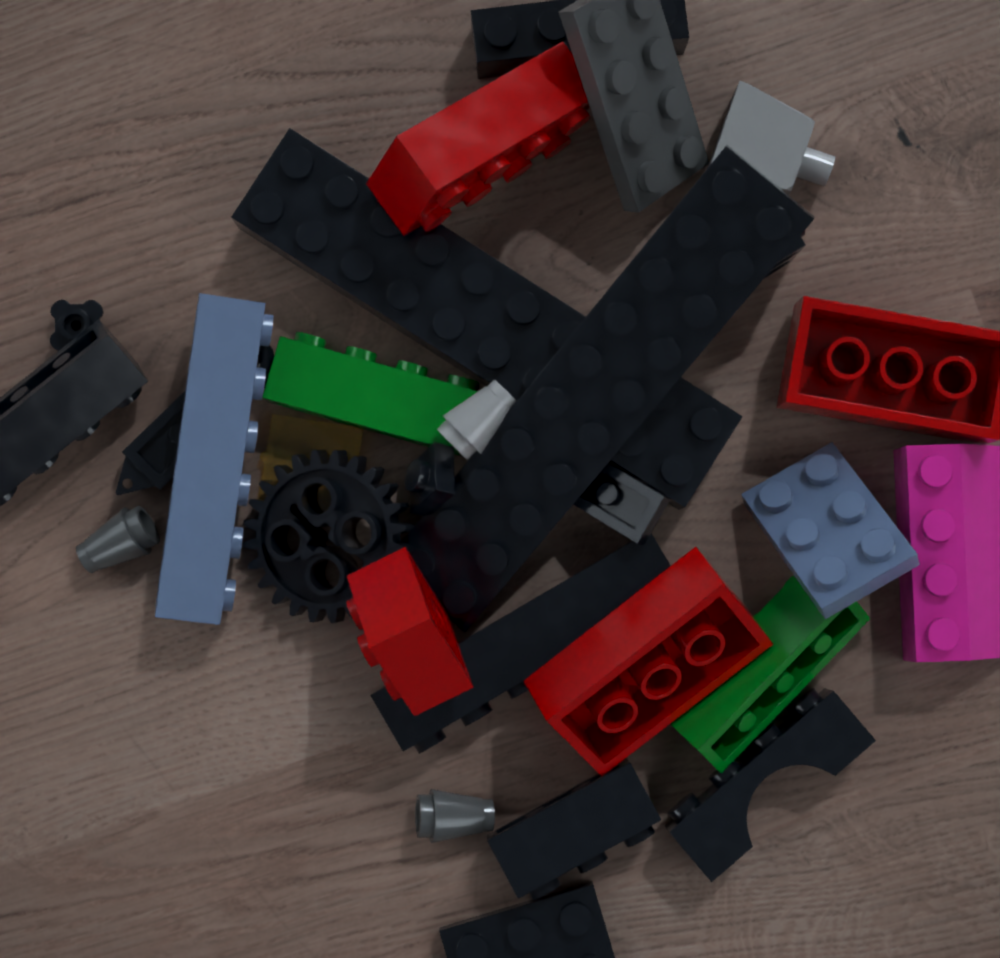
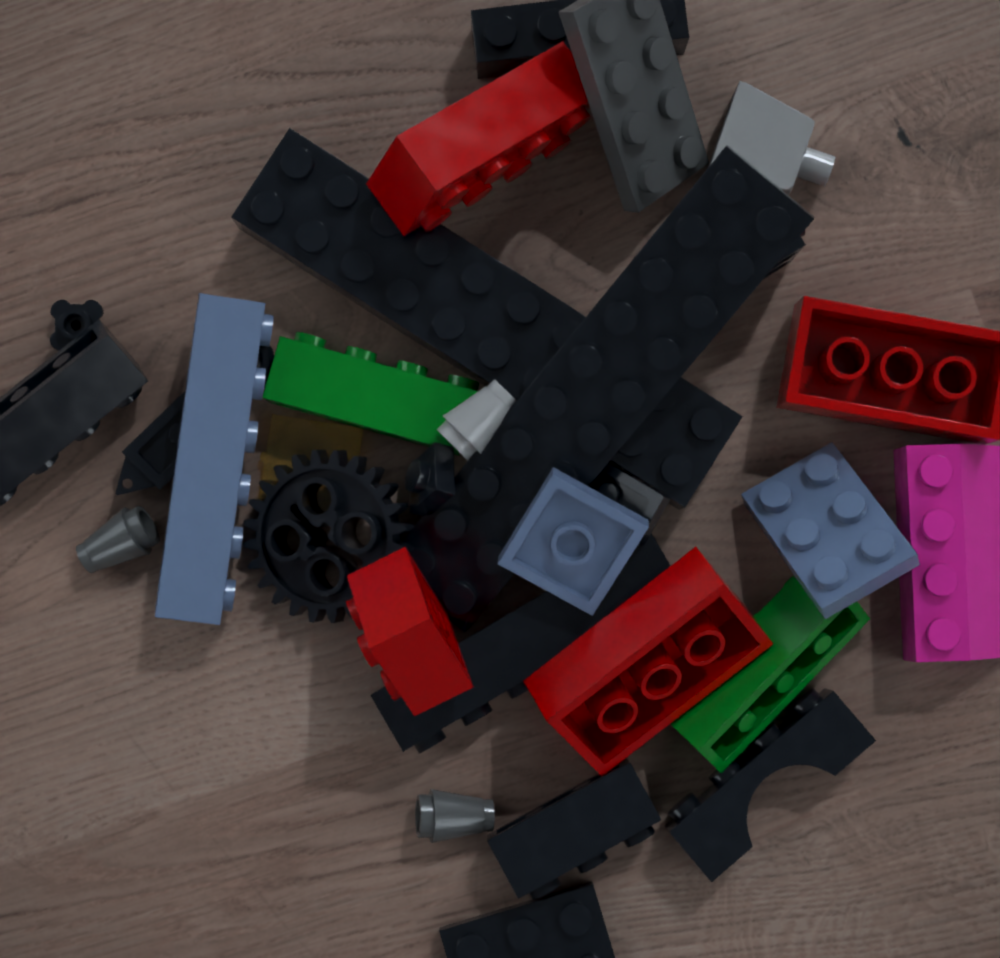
(573, 541): none -> sand blue plate

